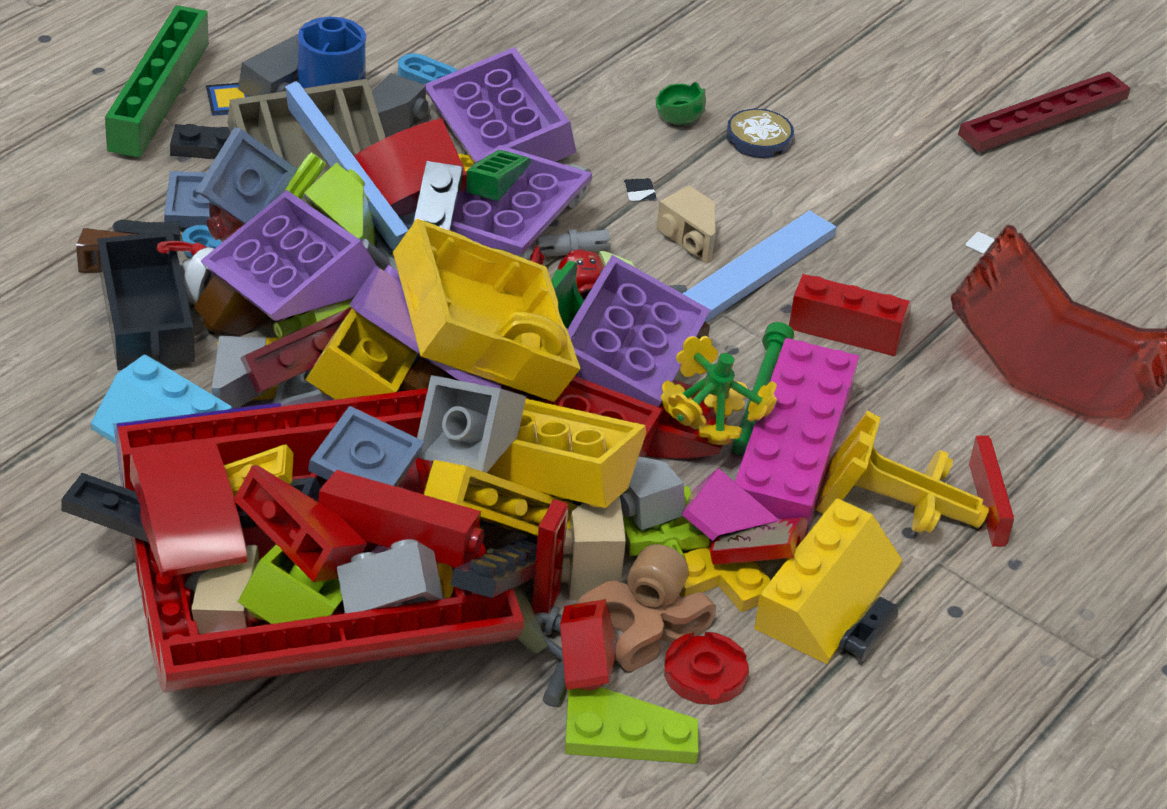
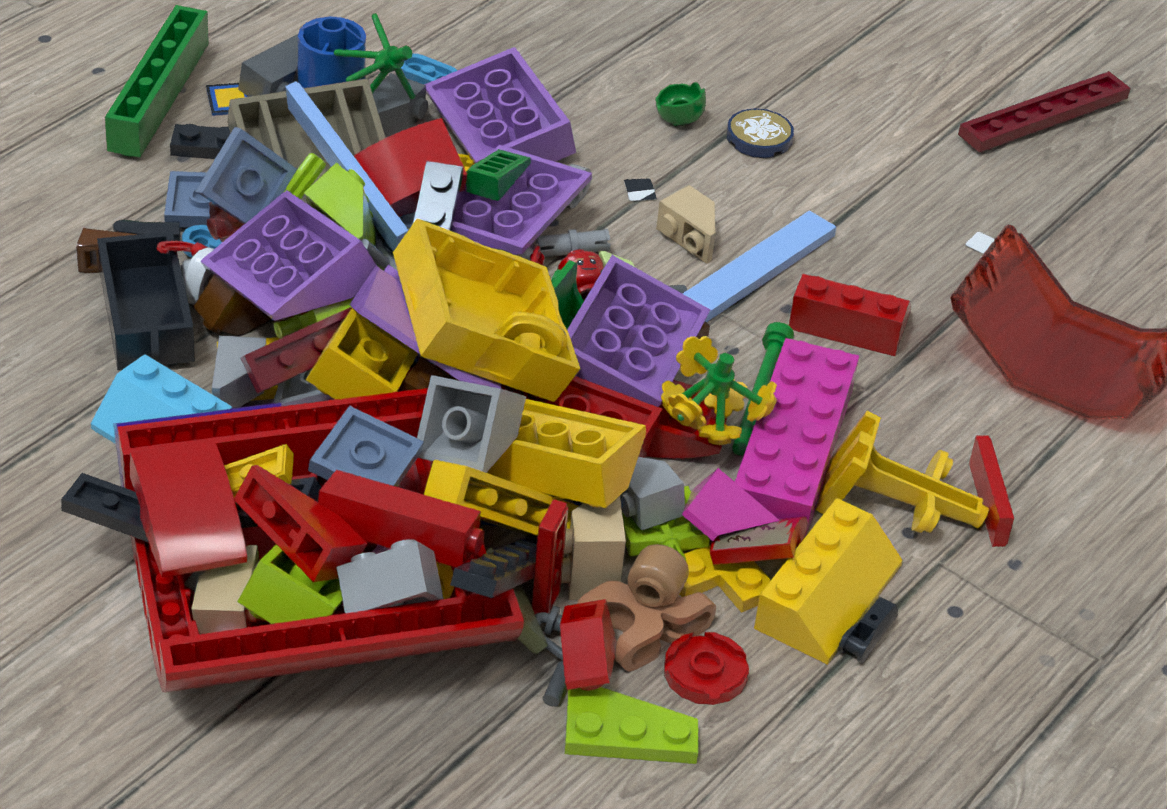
(386, 60): none -> green plant

